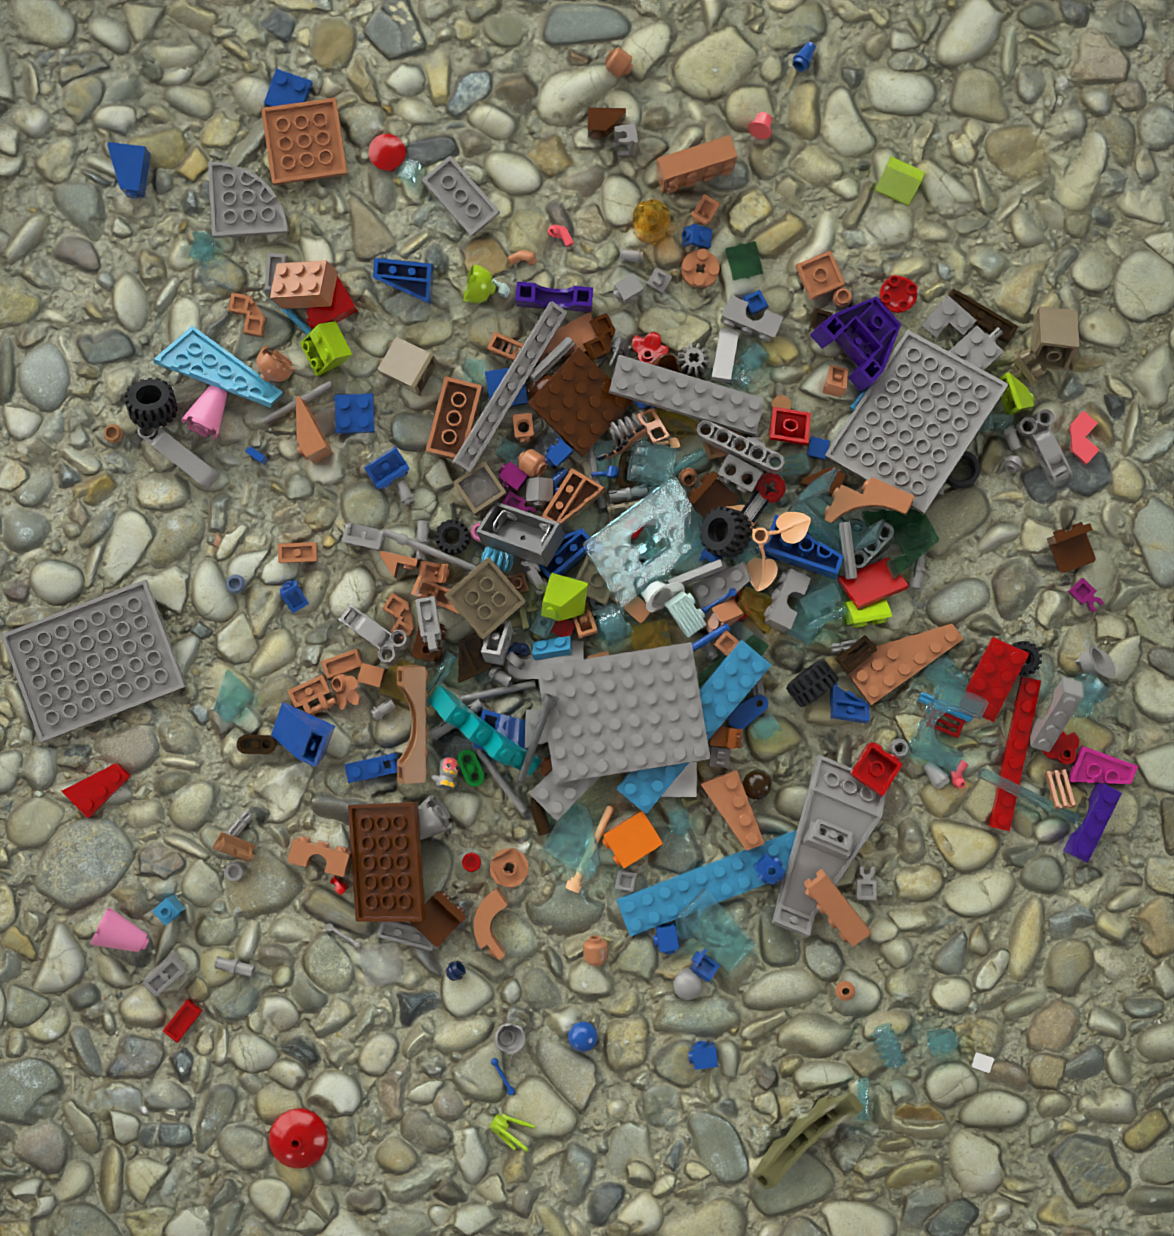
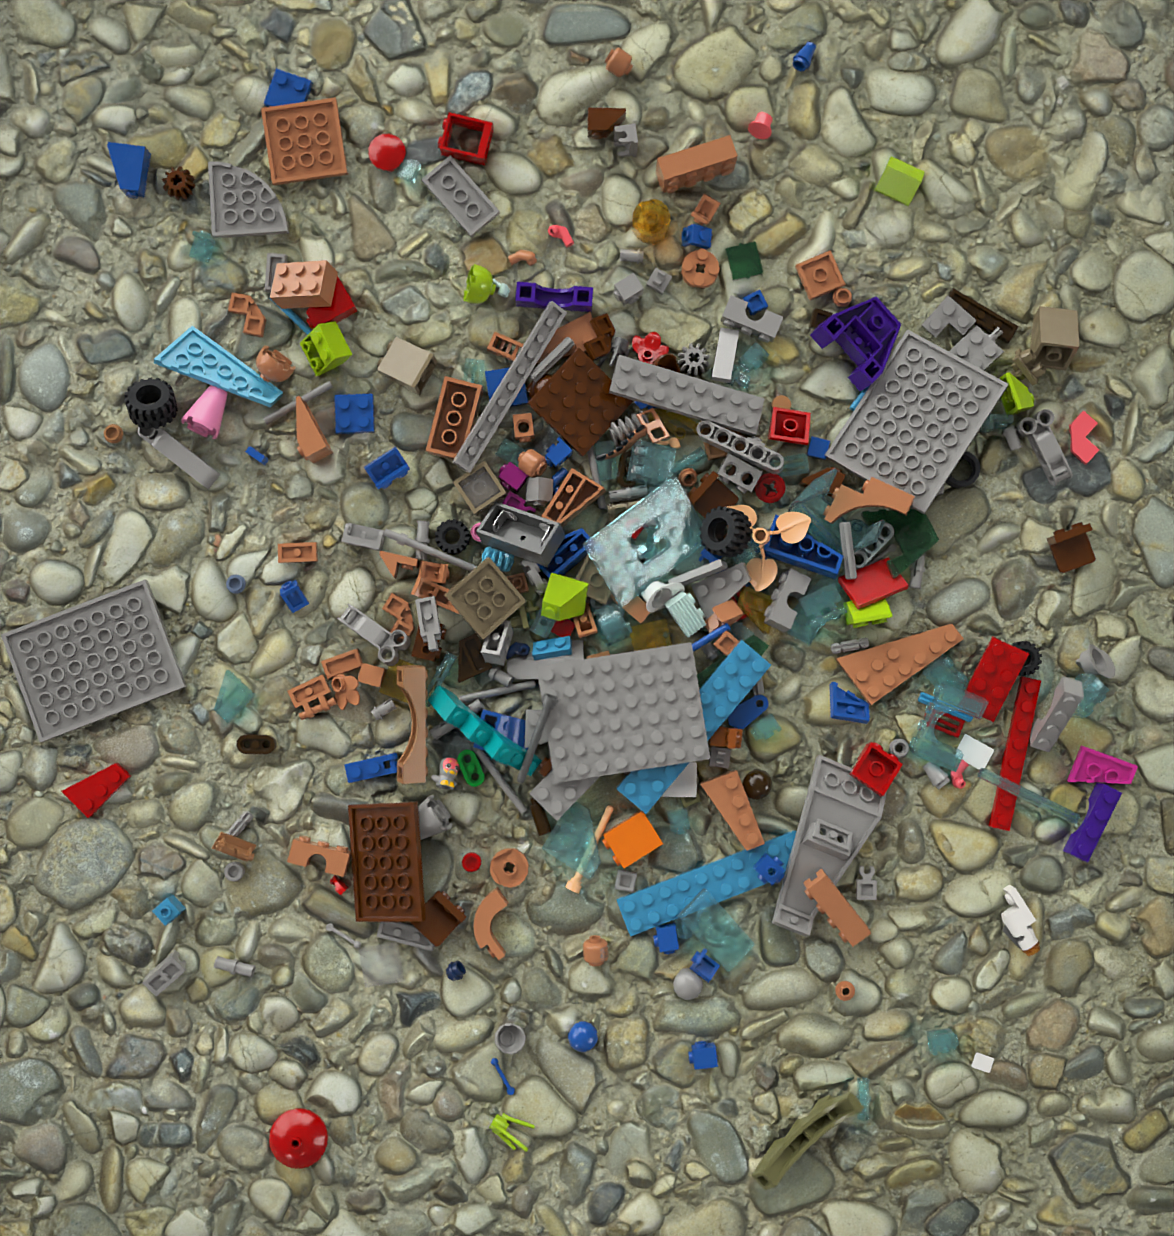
(119, 933): bright pink cone -> none
(175, 187): none -> reddish brown gear
(182, 1020): red tile -> none
(302, 734): blue slope -> none
(405, 493): light grey pin -> none
(406, 276): blue wedge -> none
(469, 123): none -> red window
(515, 660): light grey tile -> none
(612, 472): blue hand -> none
(732, 592): blue hinge -> none
(755, 506): sticker -> none
(812, 683): black tyre -> none
(836, 381): nougat slope -> none
(868, 644): dark brown tile -> none
(888, 1045): clear light blue piece -> none
(898, 294): red dish -> none
(975, 752): none -> white sticker
(1013, 464): light grey plate -> none
(1018, 921): none -> white plate
(1064, 743): red plate -> none
(1071, 802): nougat tile -> none
(1083, 593): magenta plate -> none

